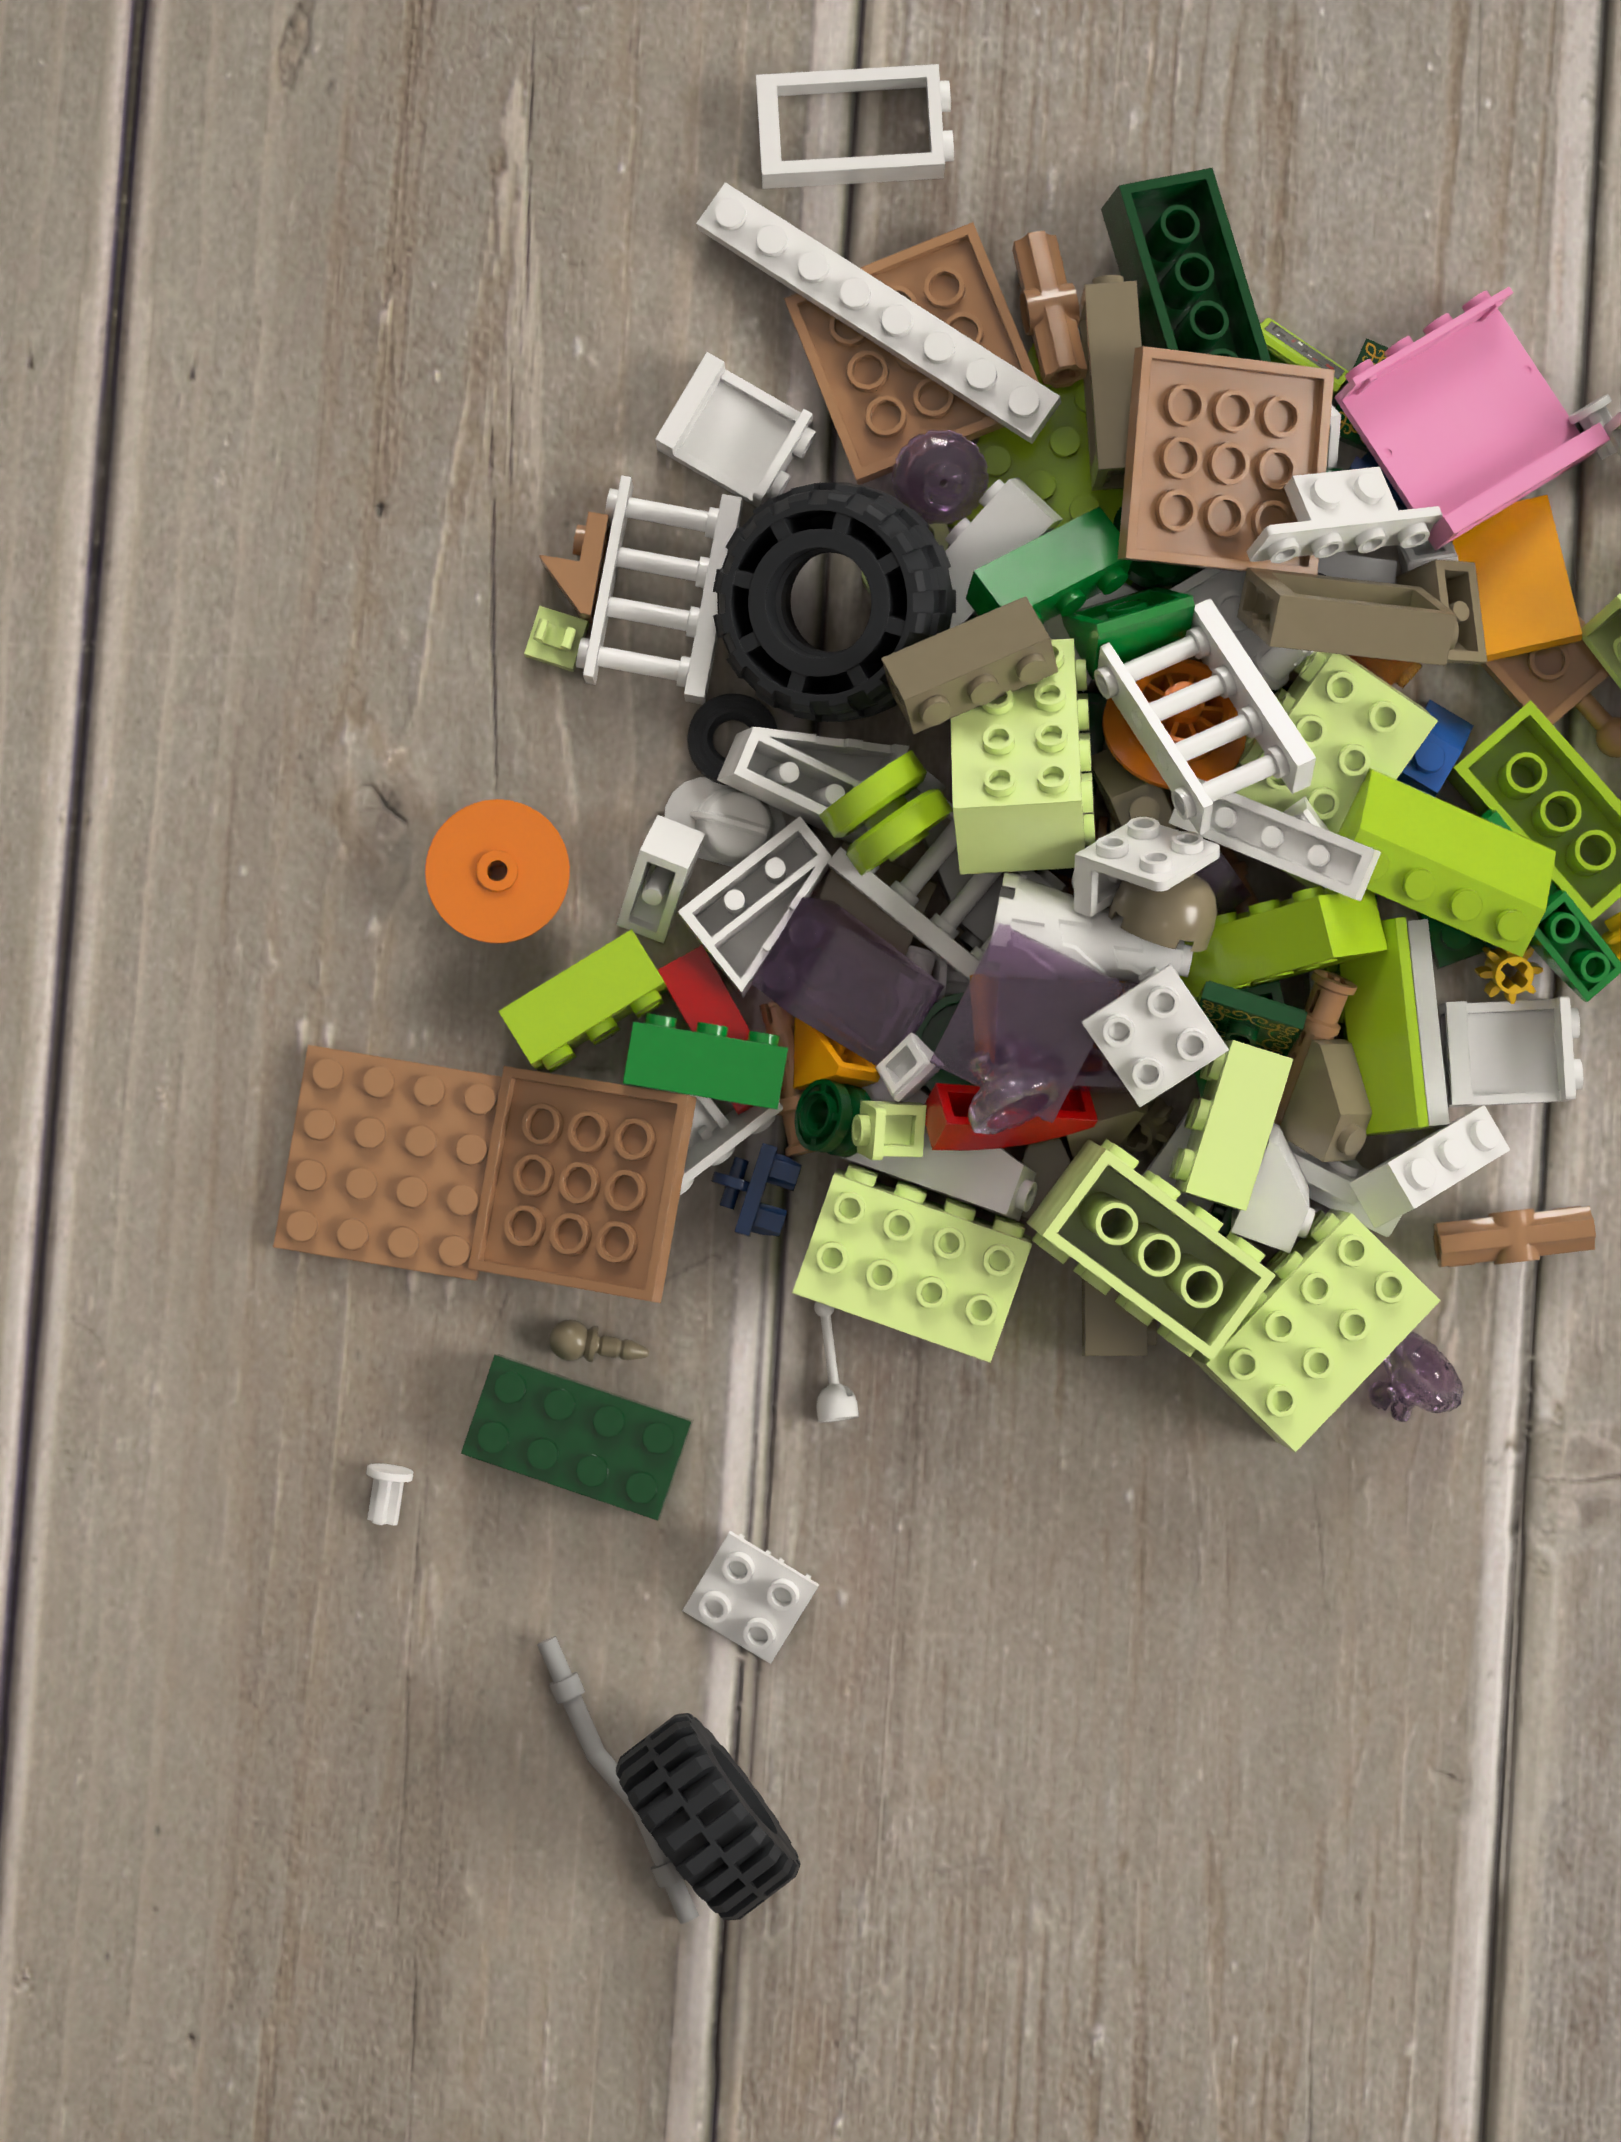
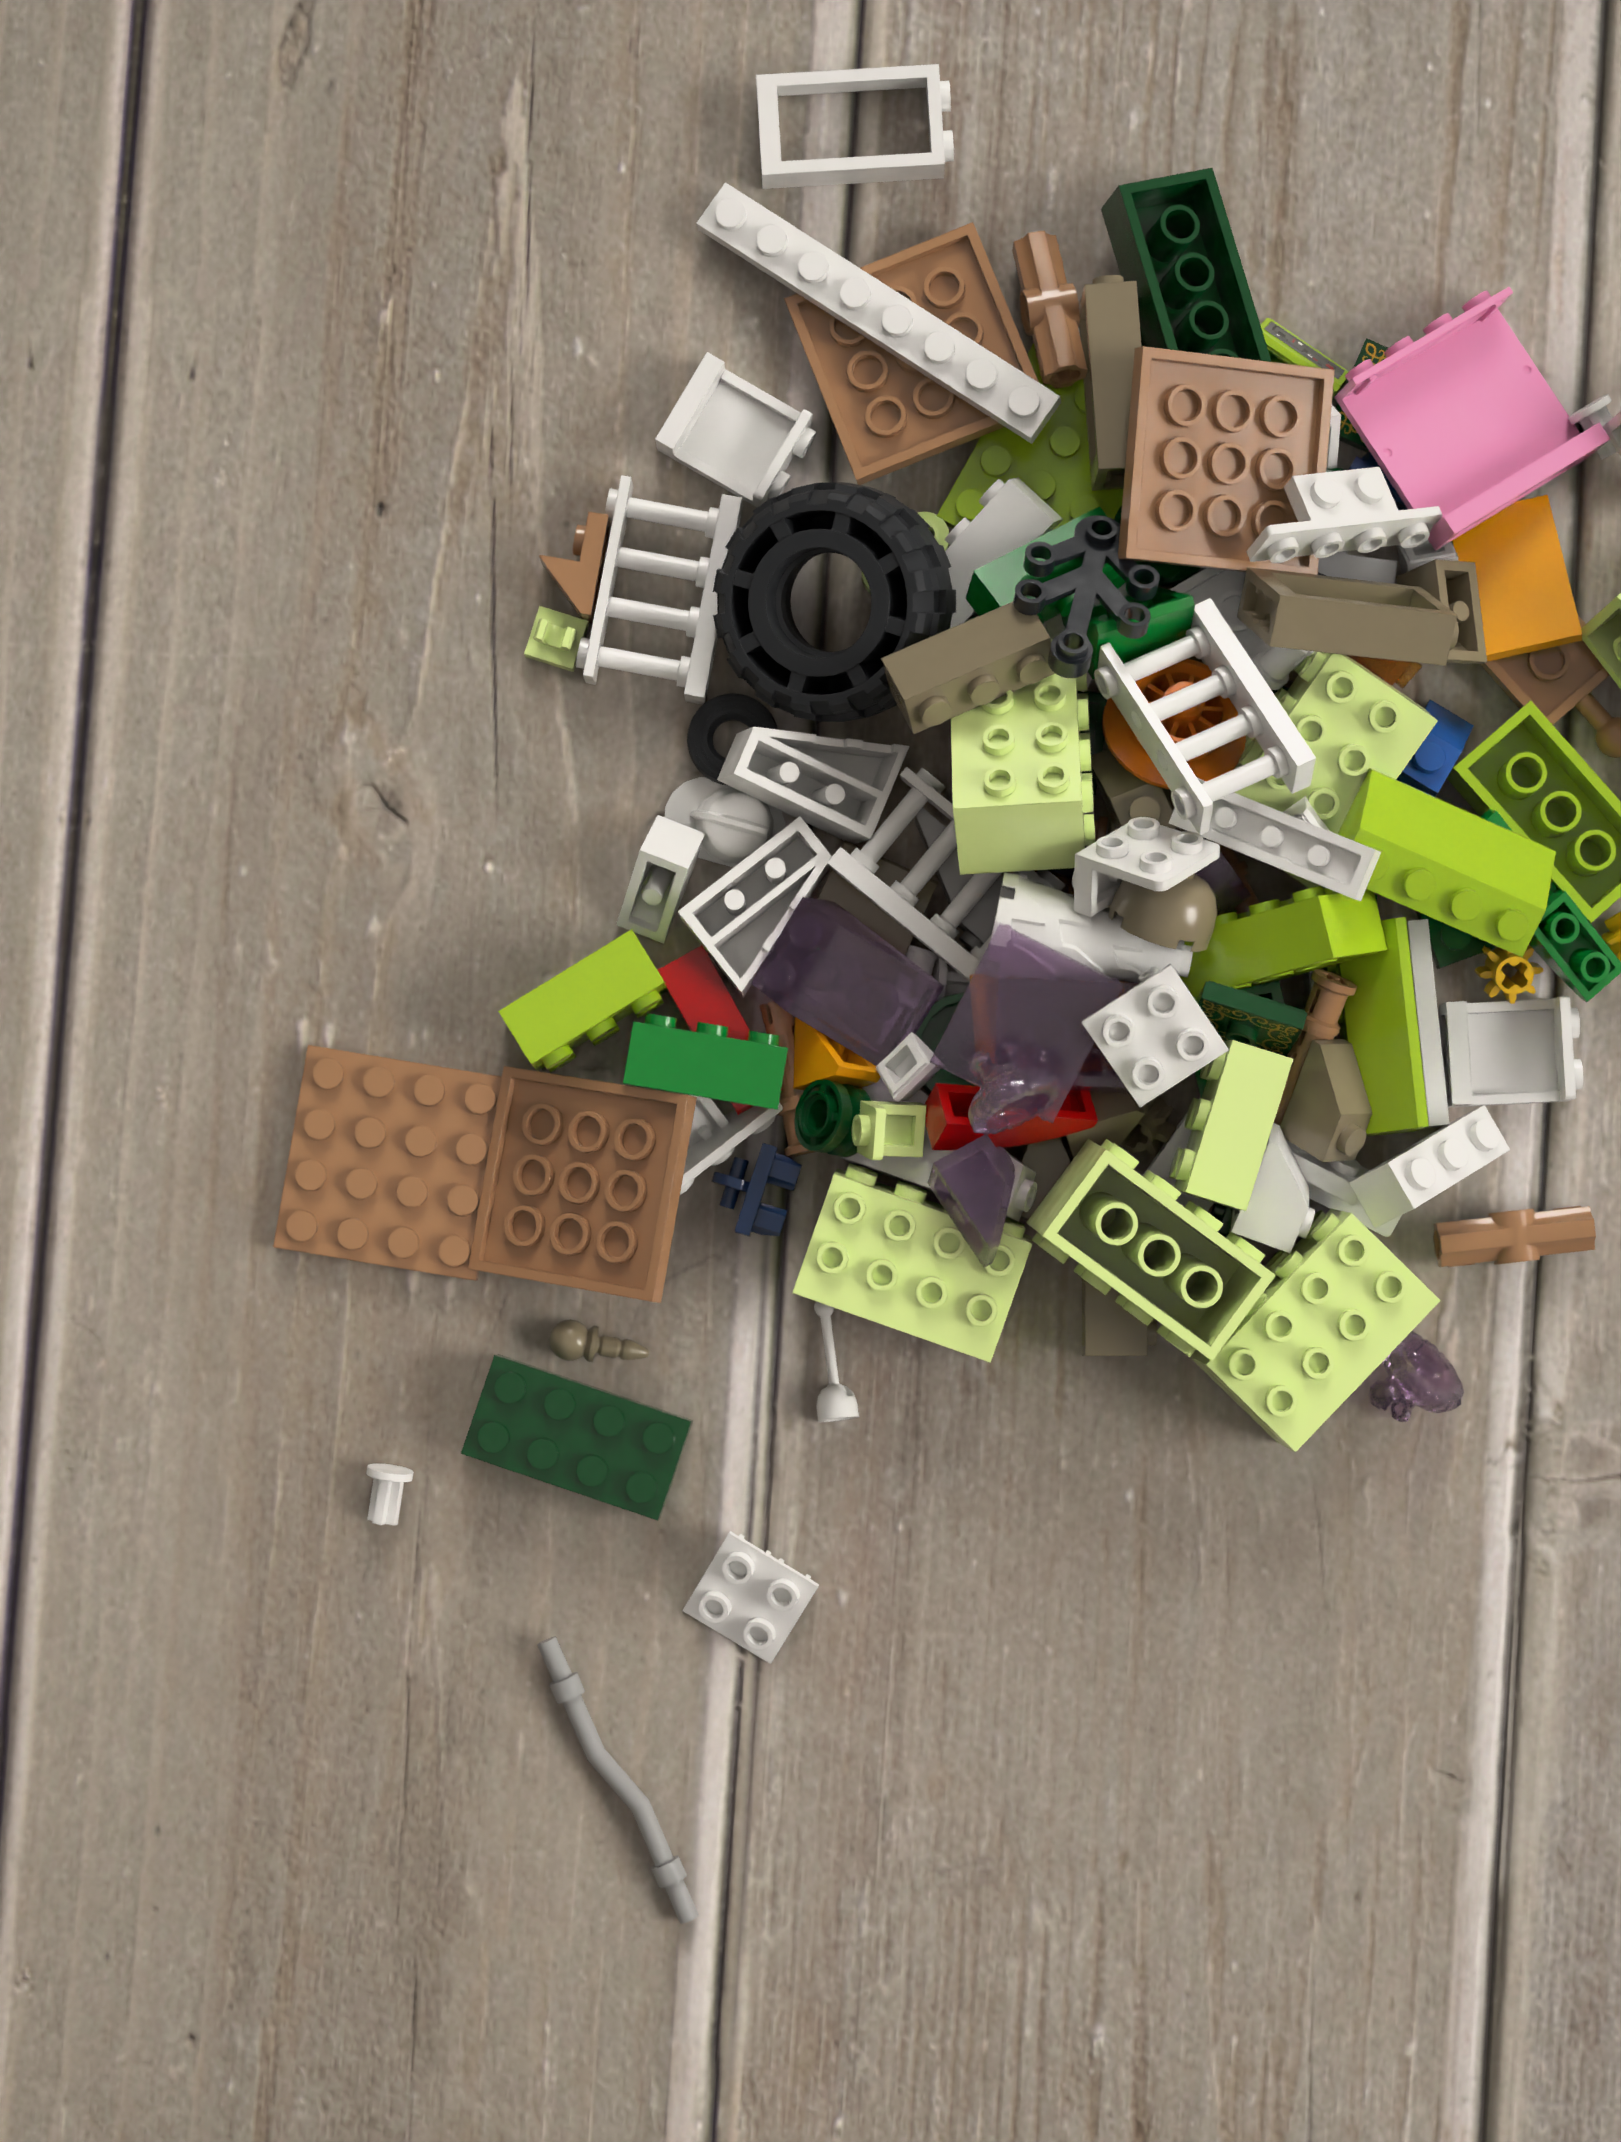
(497, 871): orange piece -> none
(707, 1817): black tyre -> none
(890, 819): lime wheel -> none
(936, 458): hair -> none
(976, 1193): none -> clear purple slope
(1098, 544): none -> black plant

